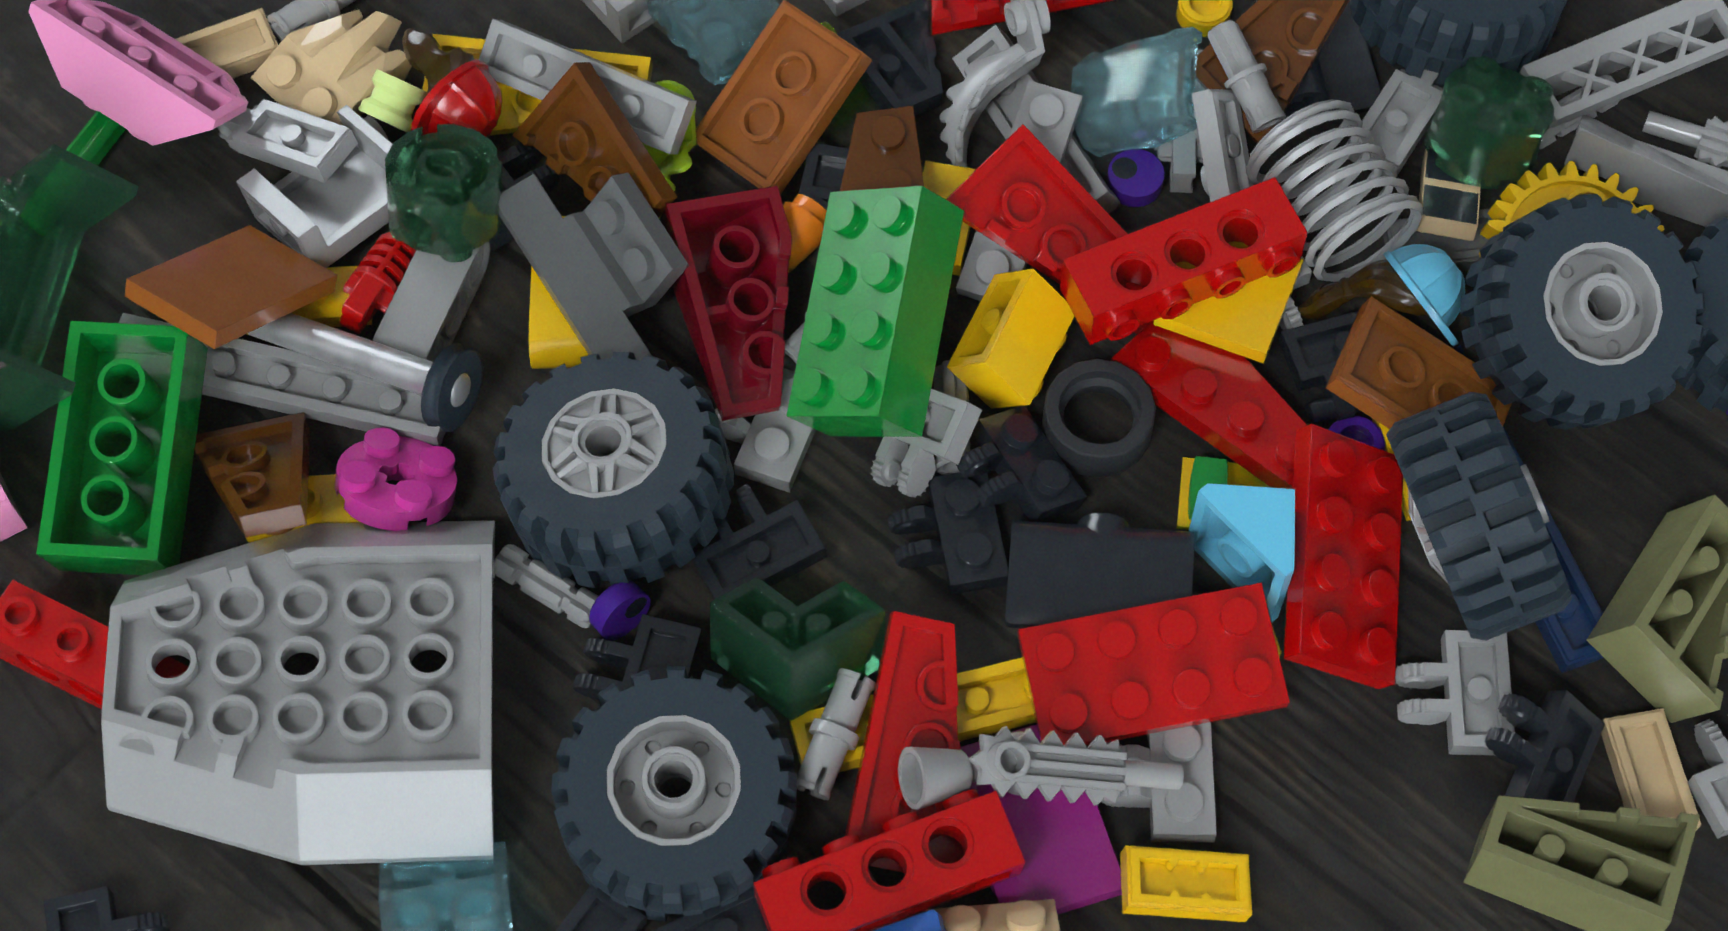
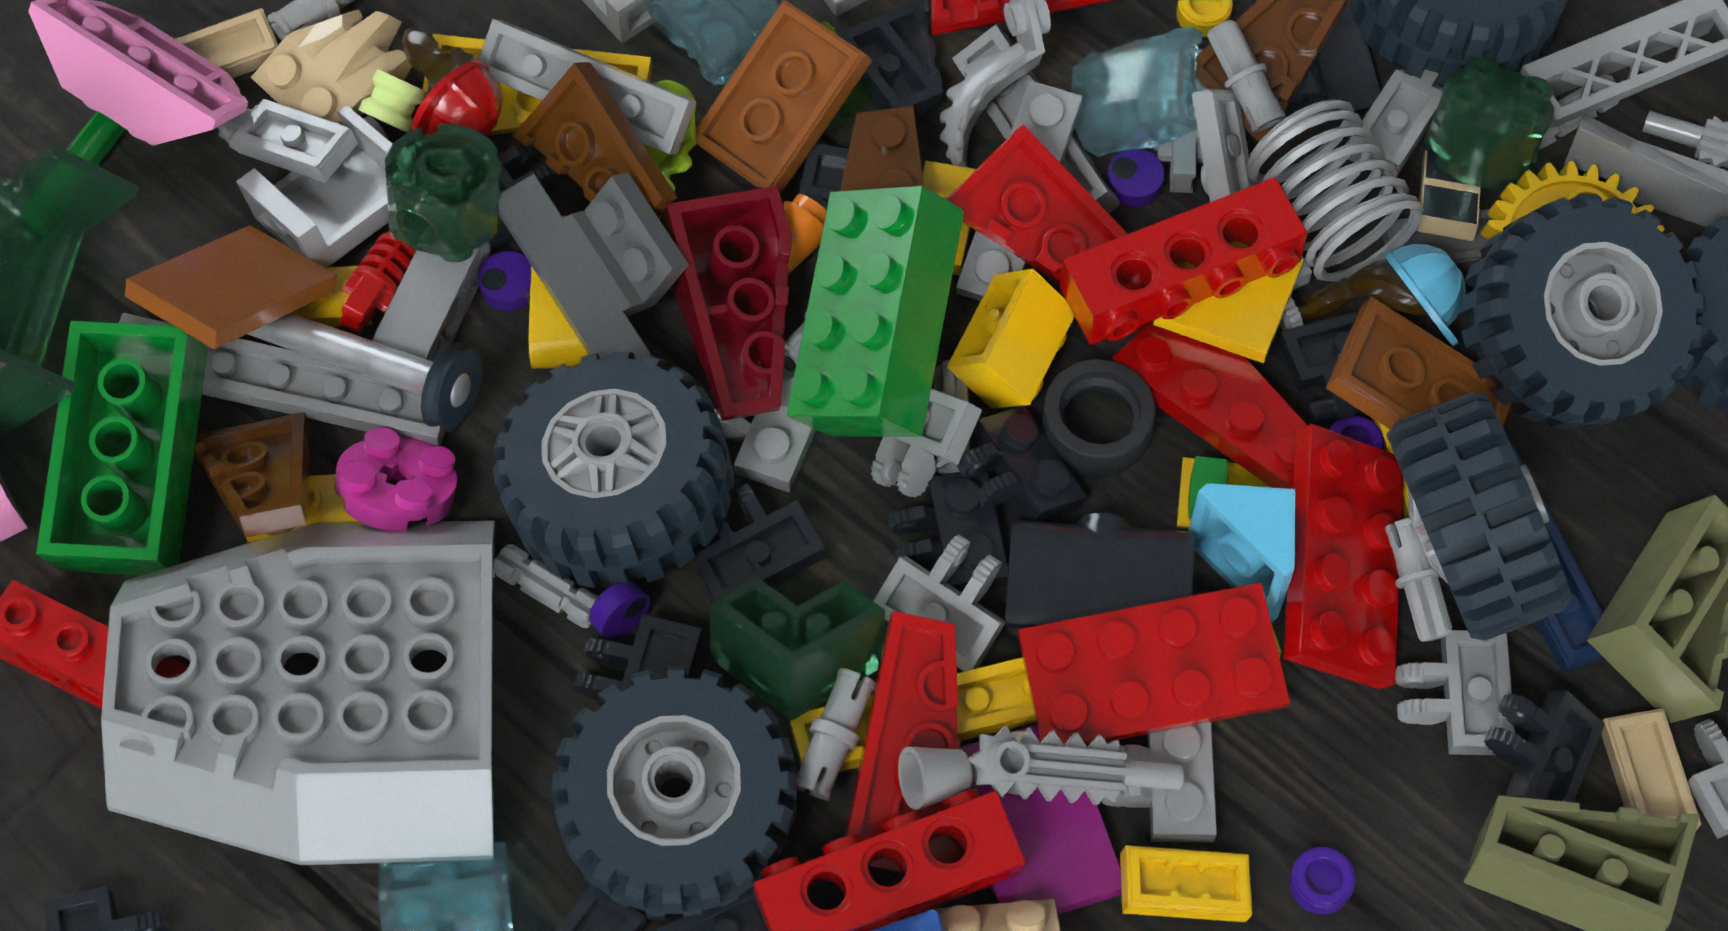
(505, 280): none -> dark purple tile
(926, 594): none -> light grey hinge
(1322, 880): none -> dark purple tile
(1419, 582): none -> light grey axle

